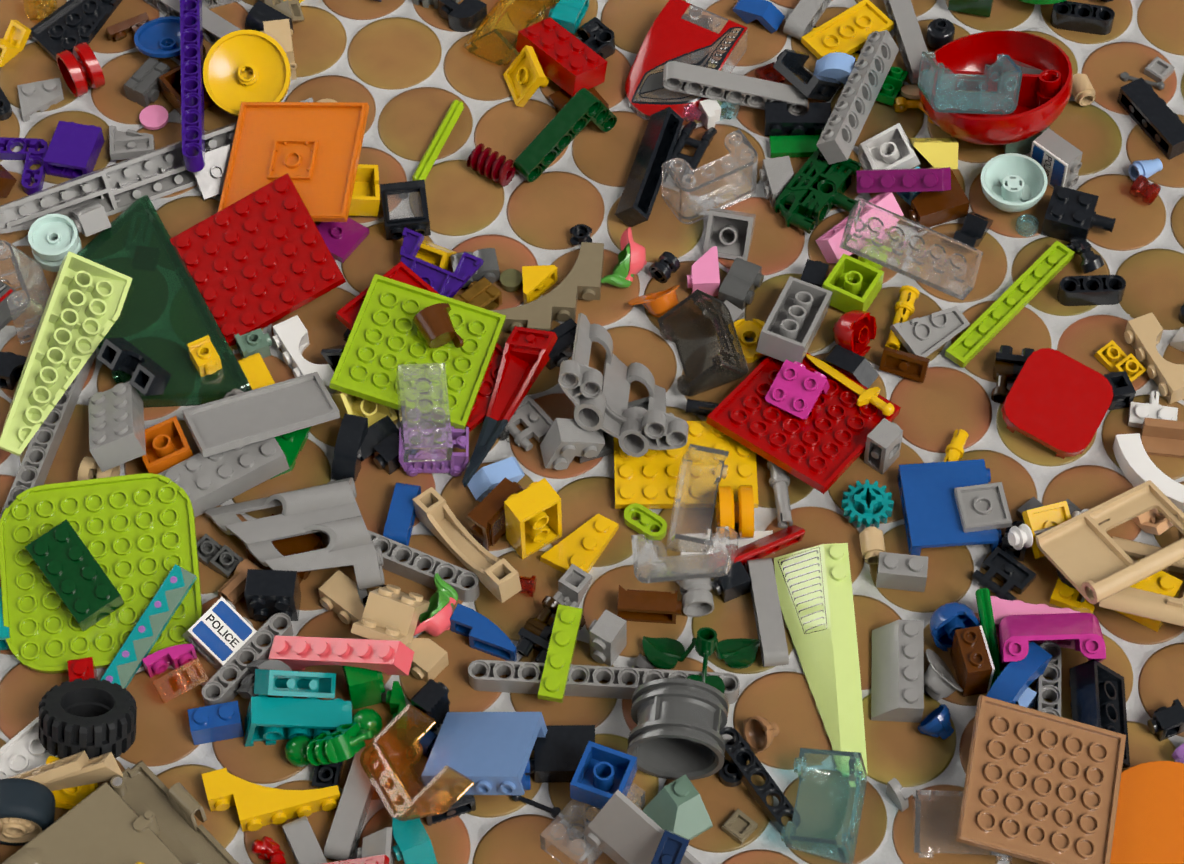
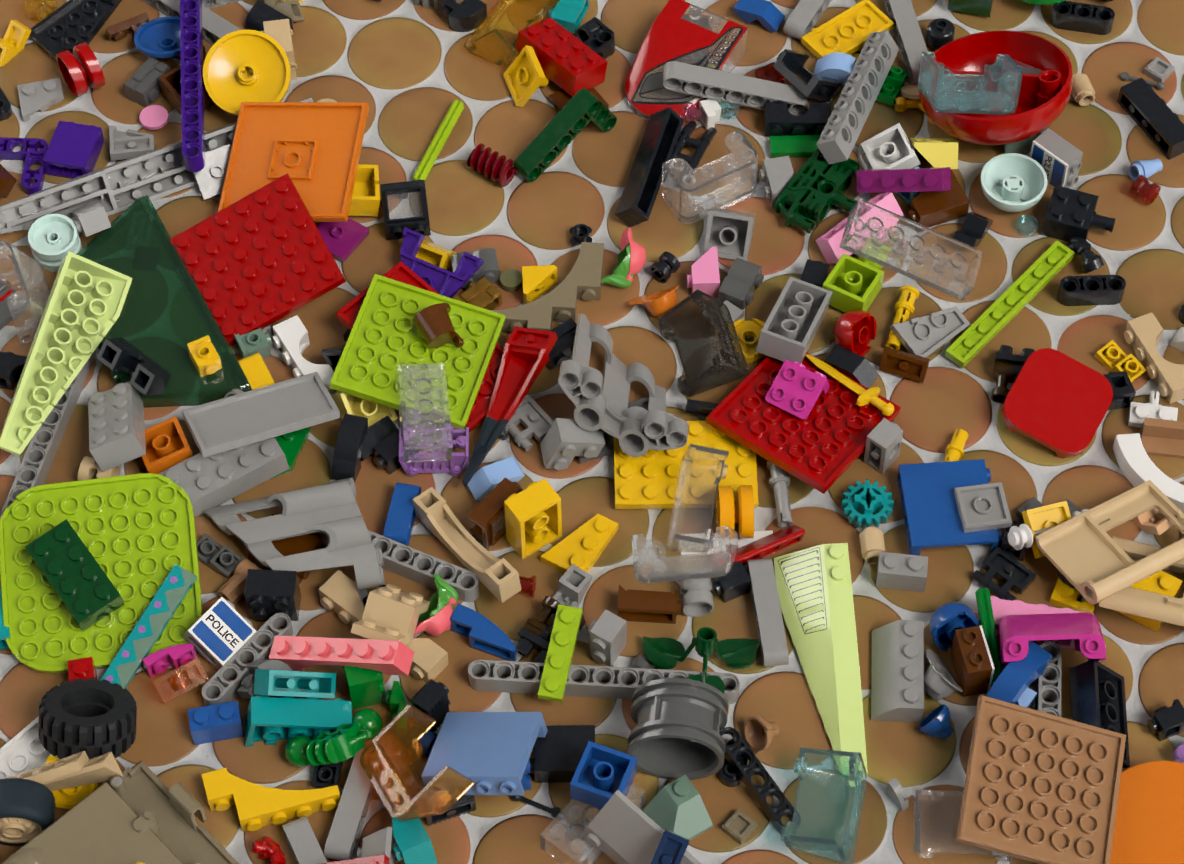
(646, 523): lime plate -> none

